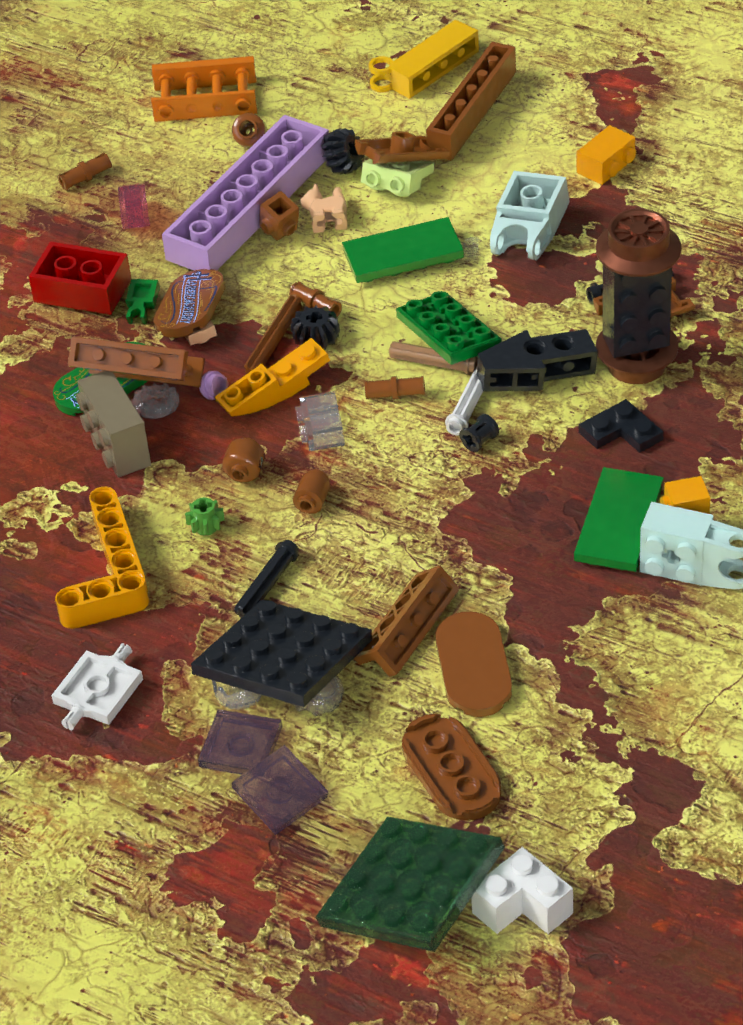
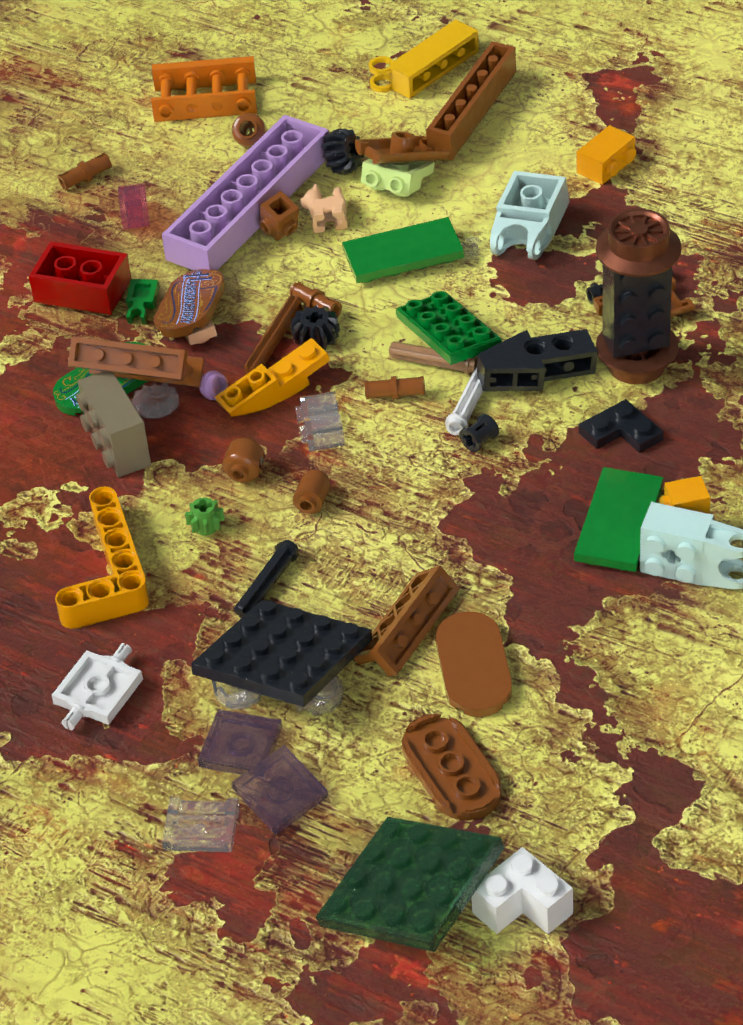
(201, 831): none -> clear plate

